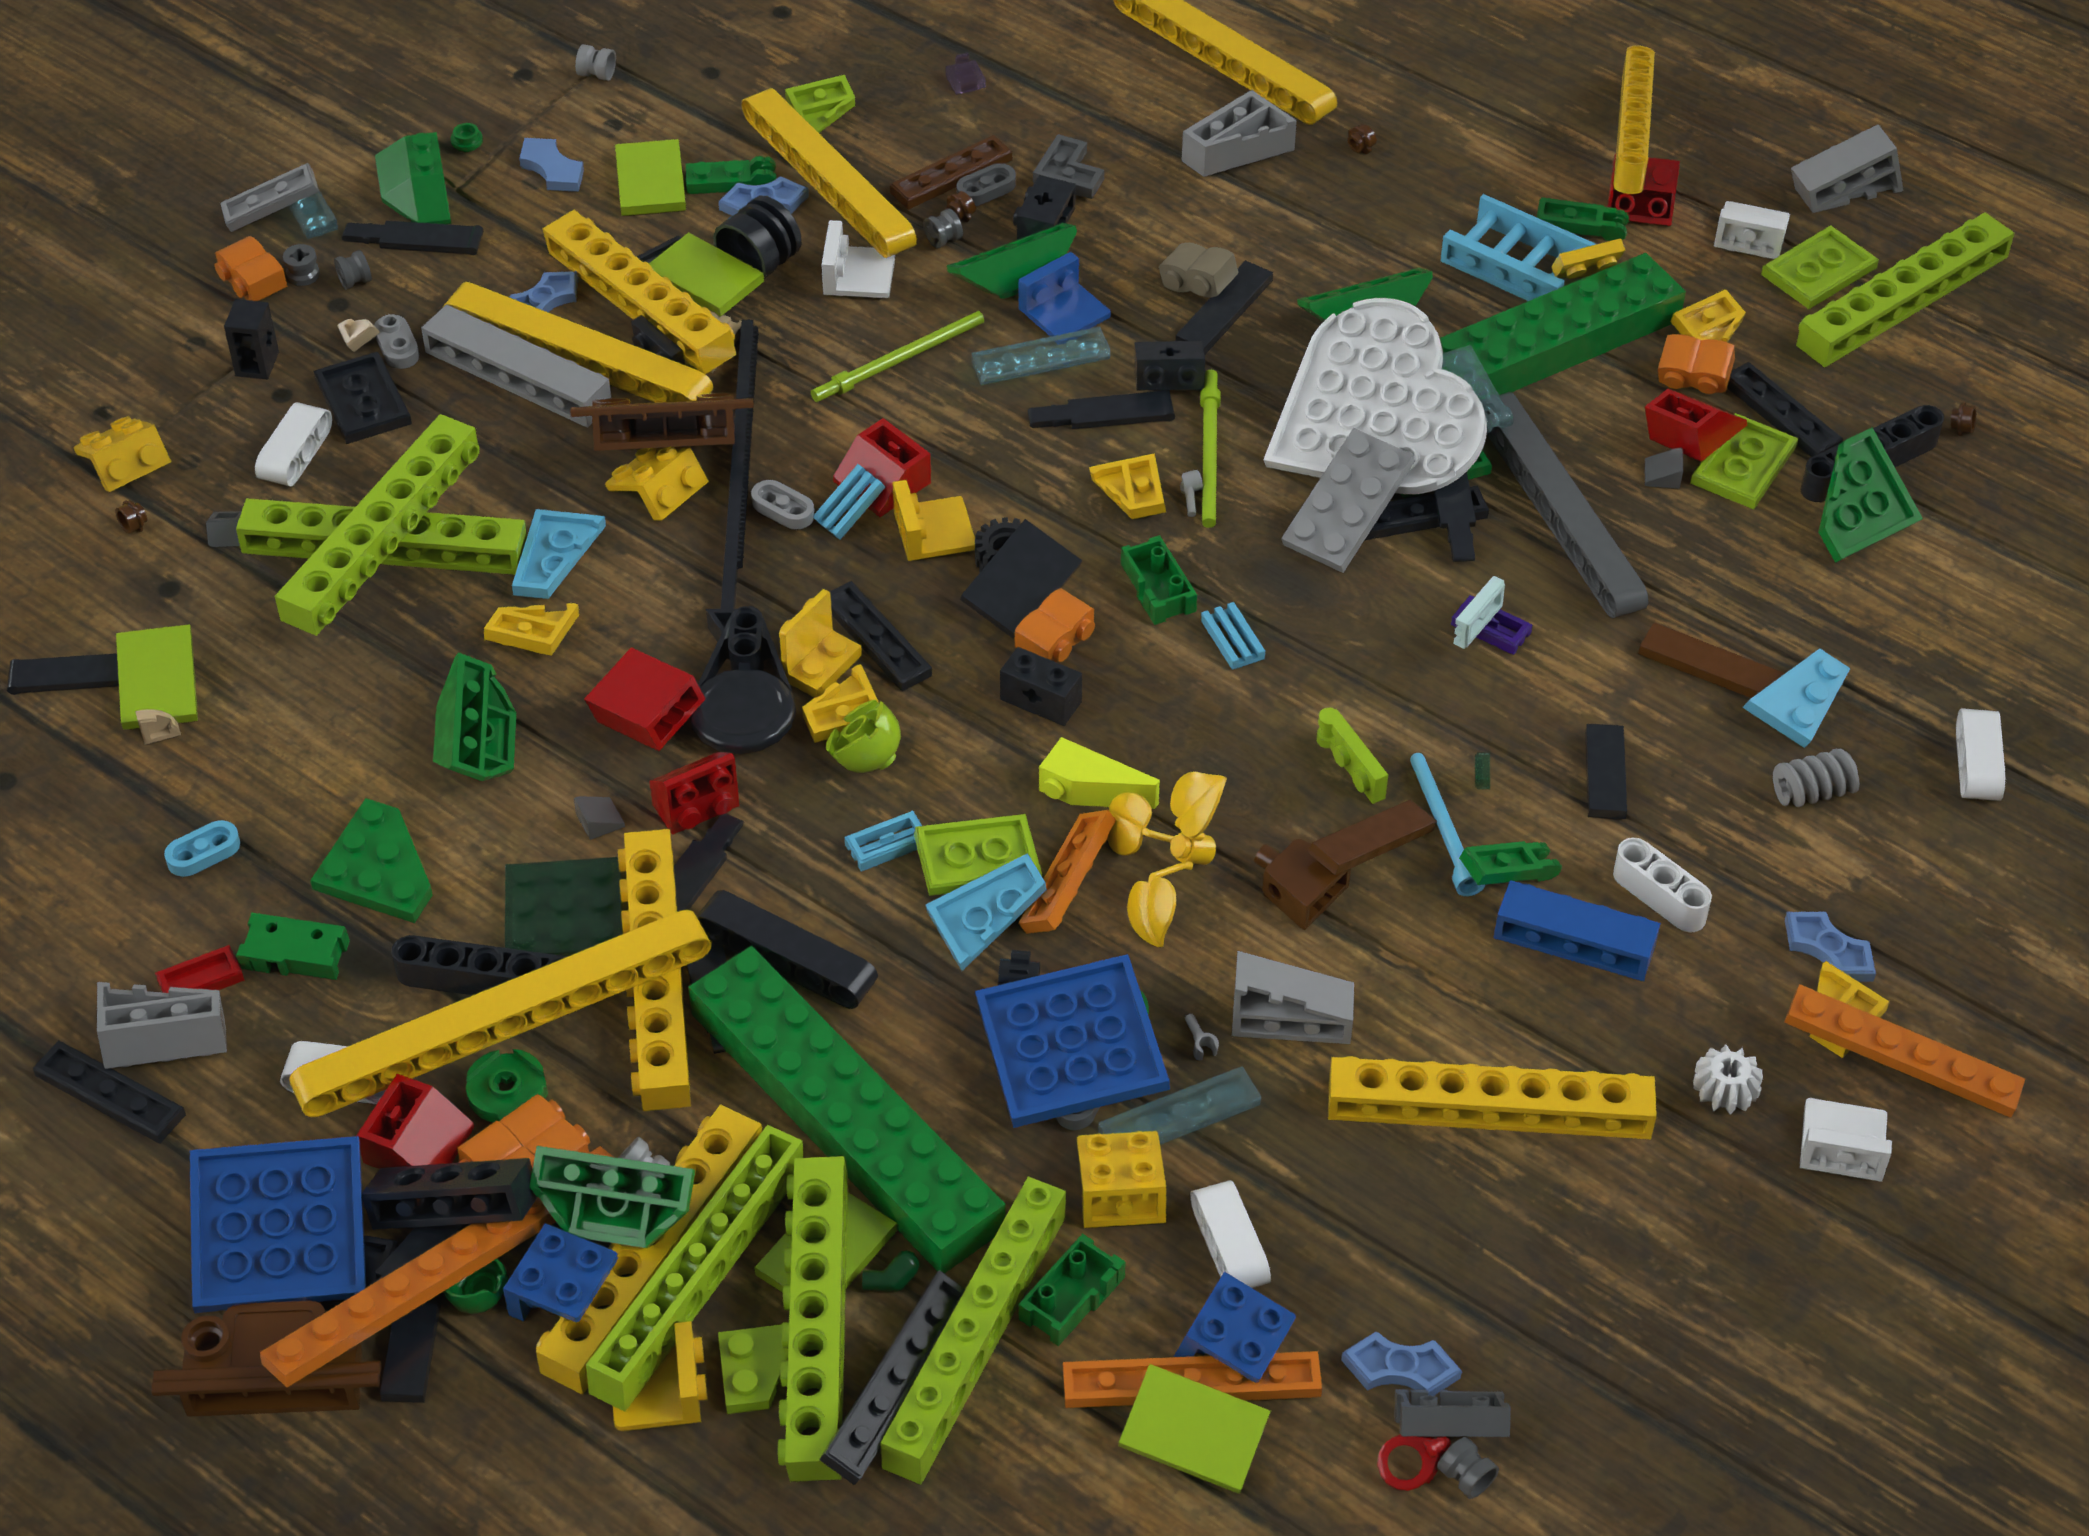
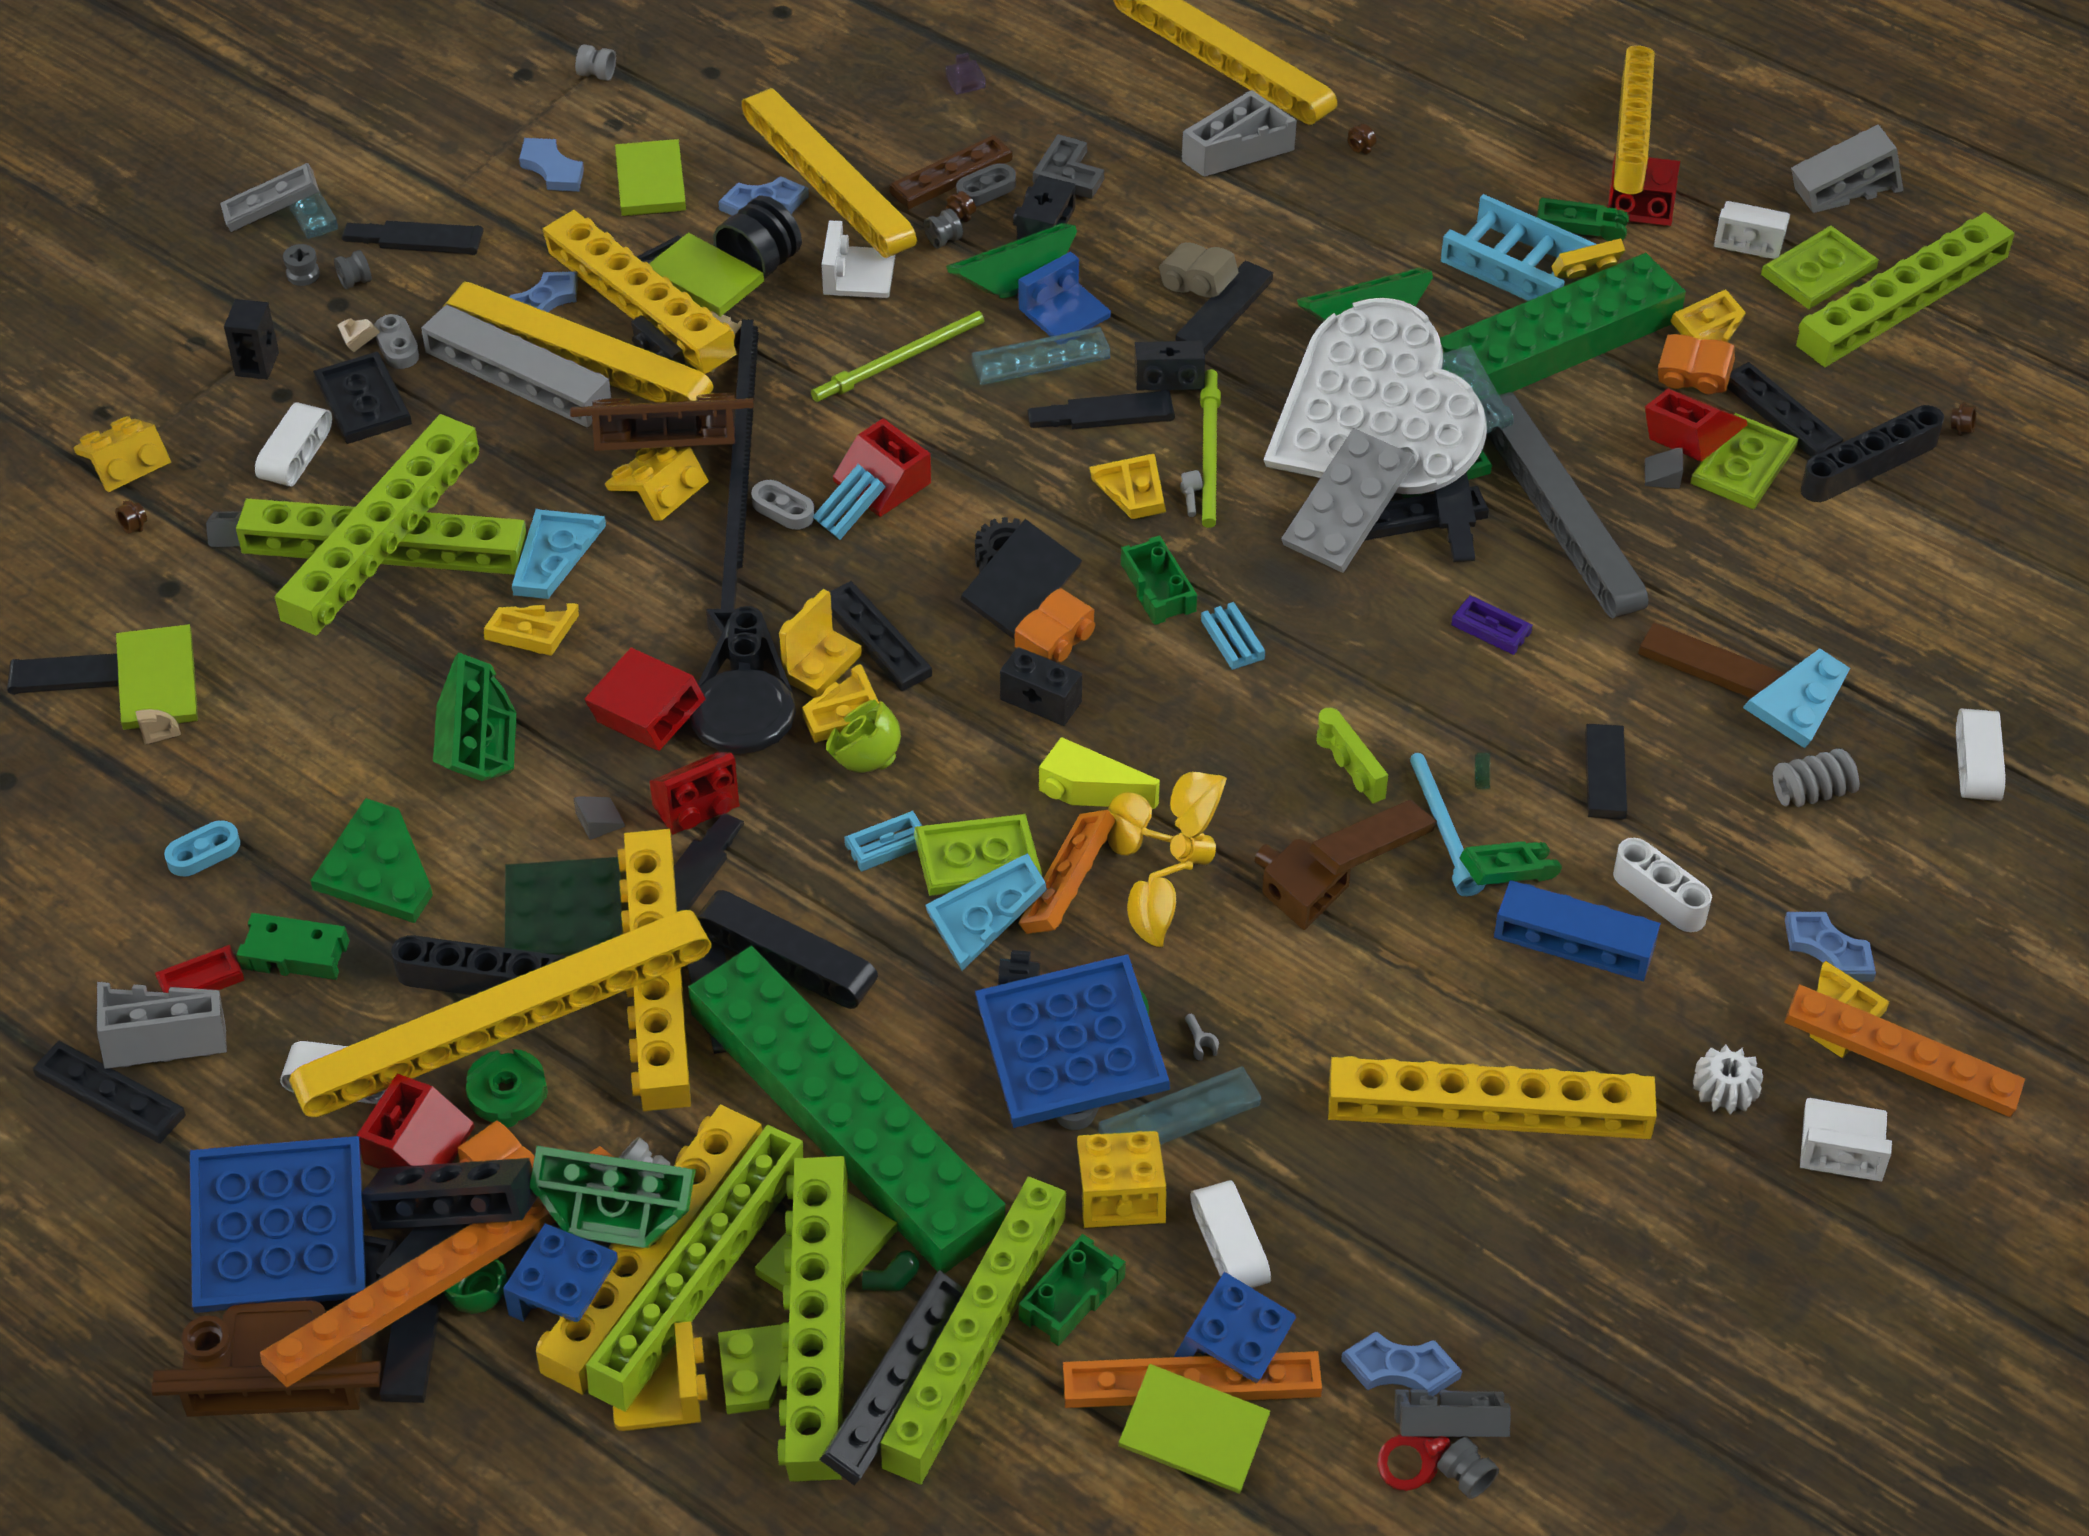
(250, 269): orange brick -> none
(414, 179): green wedge -> none
(466, 137): green plate -> none
(544, 1124): orange brick -> none
(724, 175): green hinge -> none
(822, 101): lime wing -> none
(931, 526): yellow bracket -> none
(1290, 1002): light grey wedge -> none
(1479, 612): light aqua tile -> none
(1864, 498): green plate -> none

